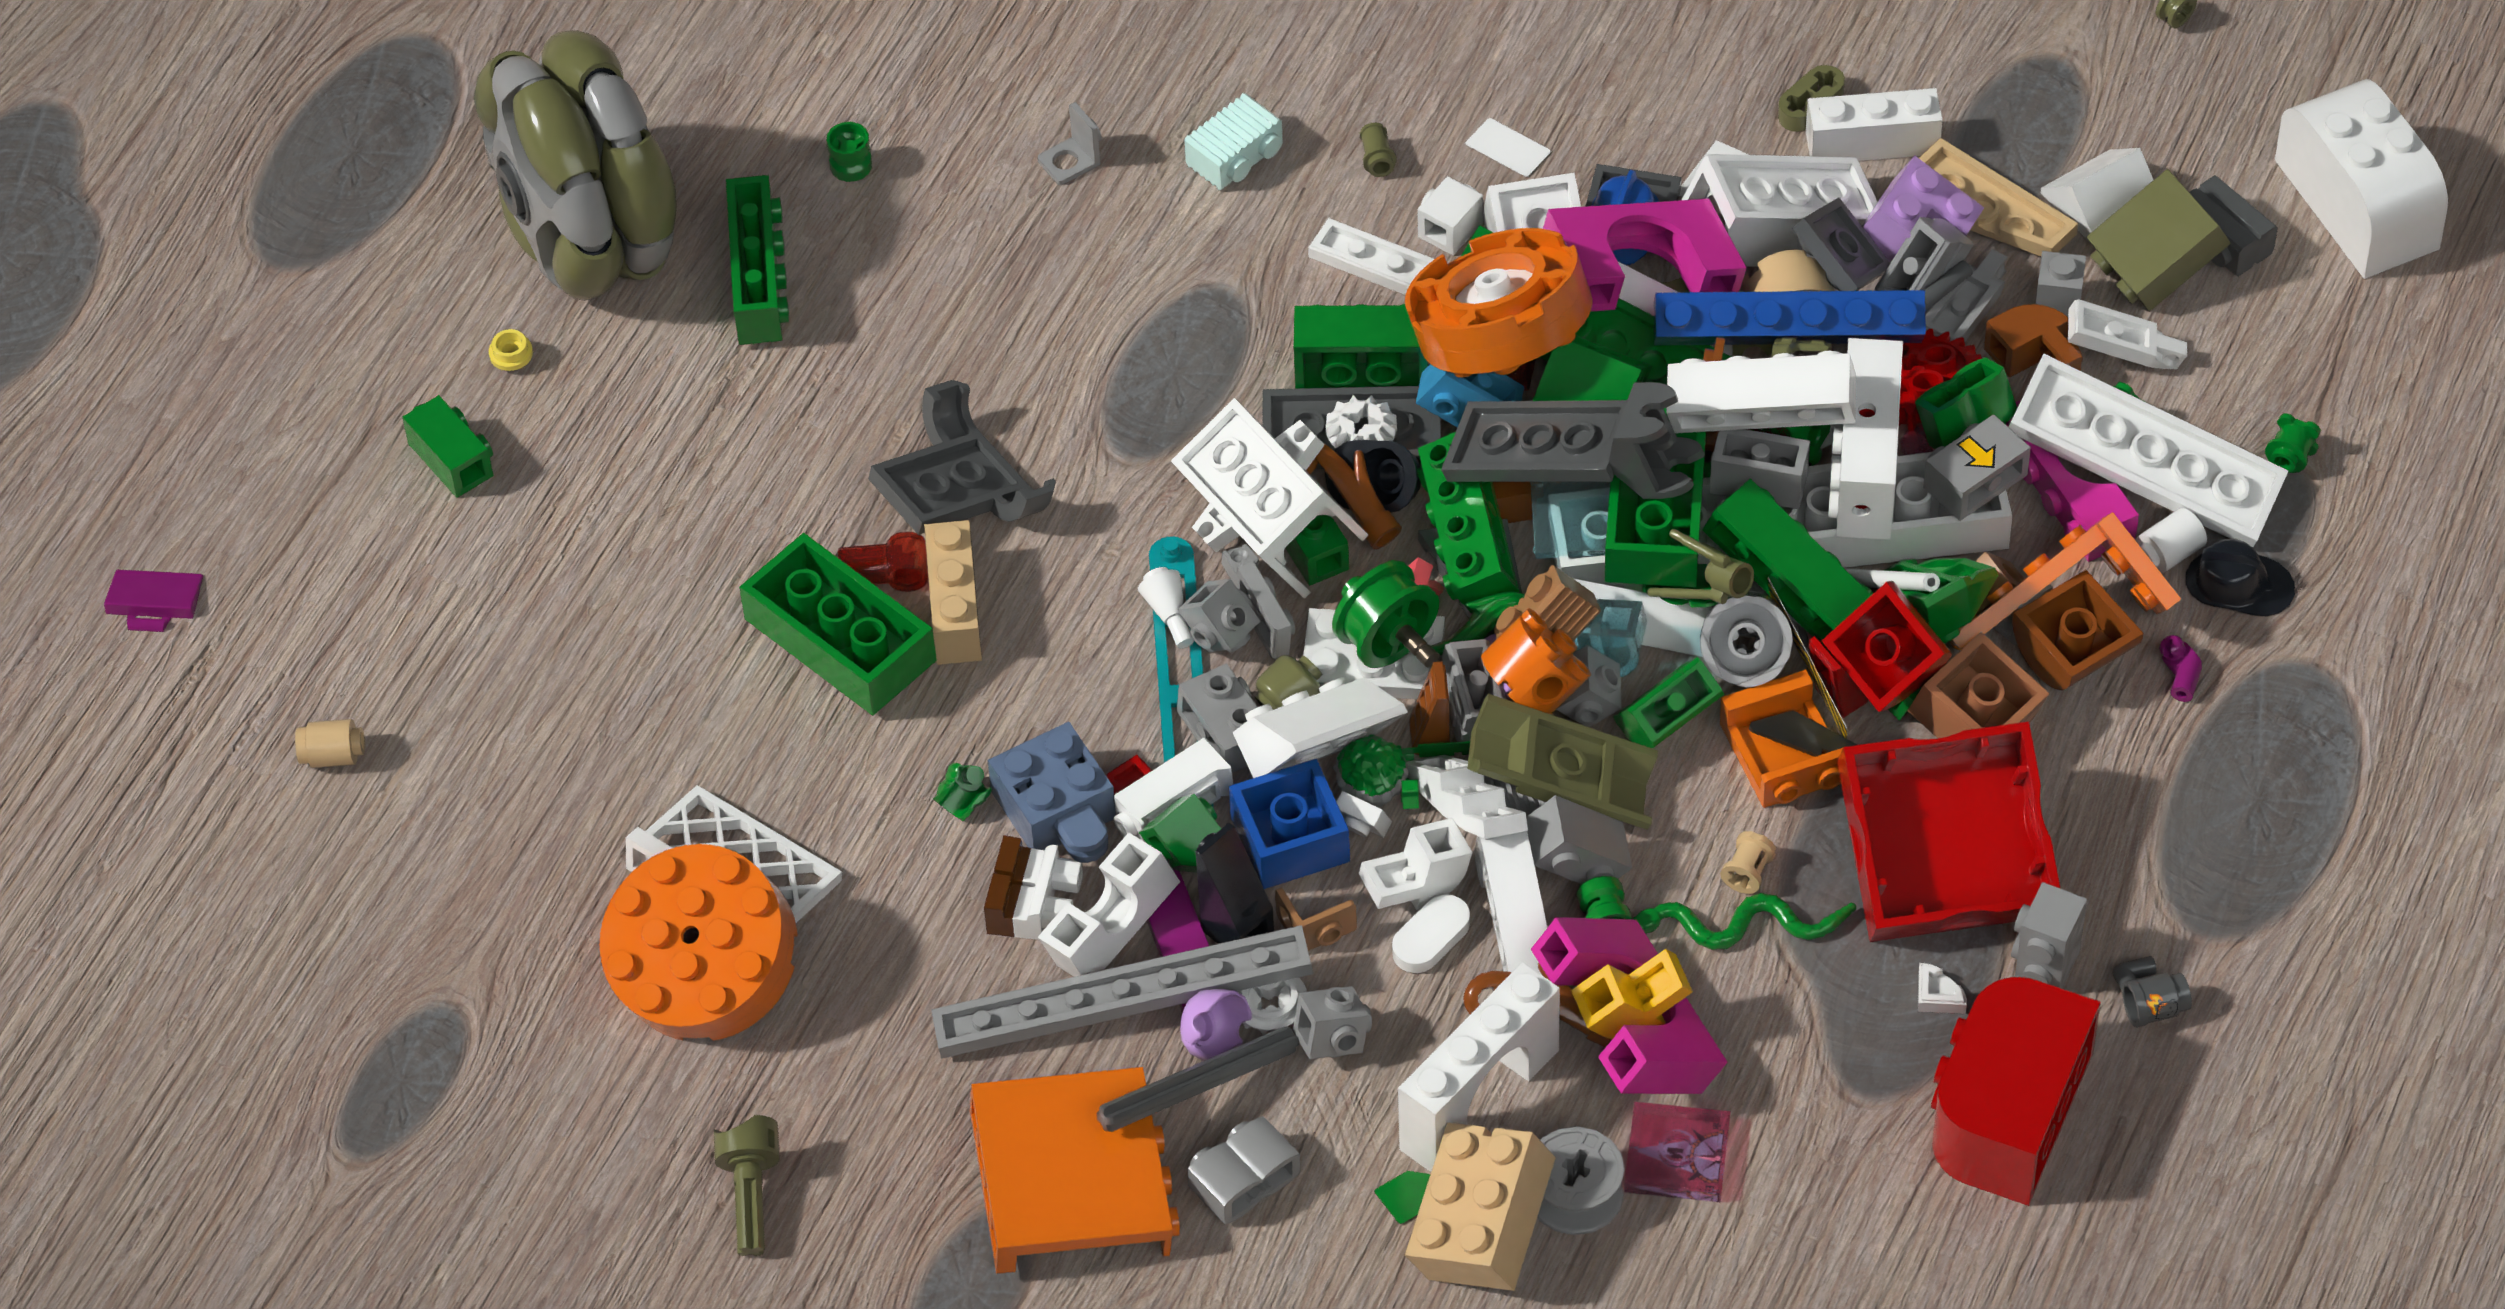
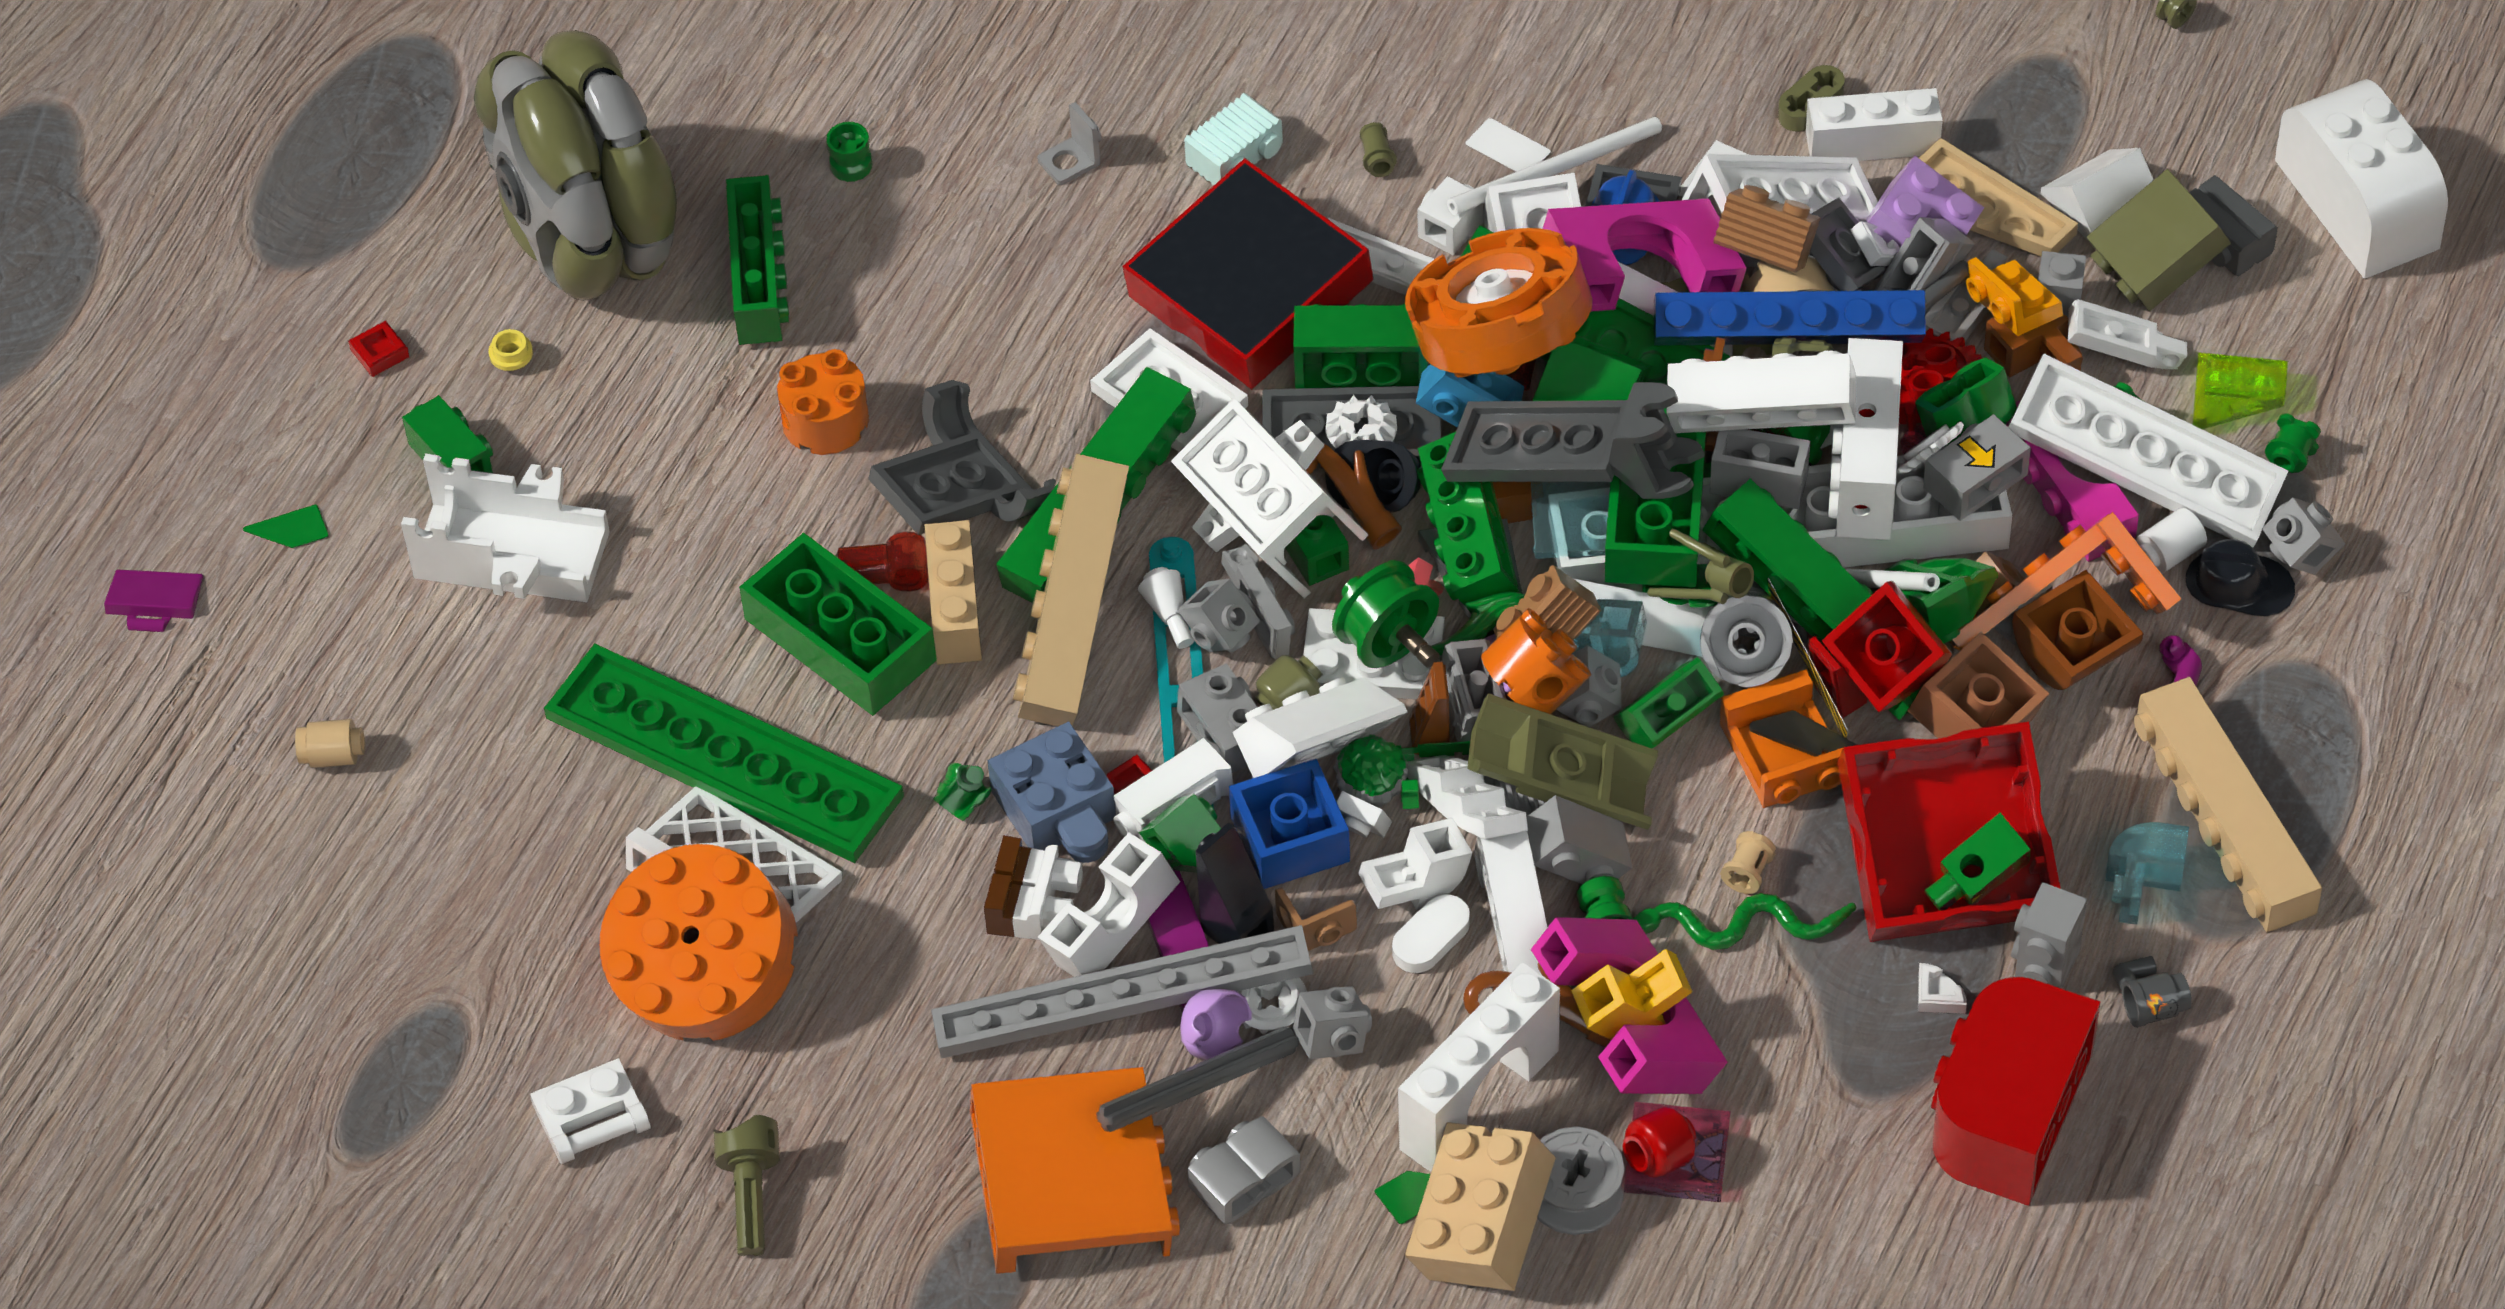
(291, 528): none -> green sticker
(378, 348): none -> red tile
(505, 534): none -> white piece
(587, 1100): none -> white plate
(724, 752): none -> green plate
(823, 402): none -> orange brick
(1072, 590): none -> tan brick
(1133, 435): none -> green brick
(1151, 350): none -> white plate
(1240, 267): none -> black tile
(1561, 162): none -> white piece
(1659, 1142): none -> red head
(1767, 228): none -> medium nougat brick
(1873, 246): none -> white tile
(1929, 446): none -> white gear
(1994, 849): none -> green torso
(2012, 295): none -> light orange bracket
(2148, 857): none -> clear light blue brick
(2227, 805): none -> tan brick
(2236, 388): none -> clear neon green wing
(2303, 535): none -> light grey brick

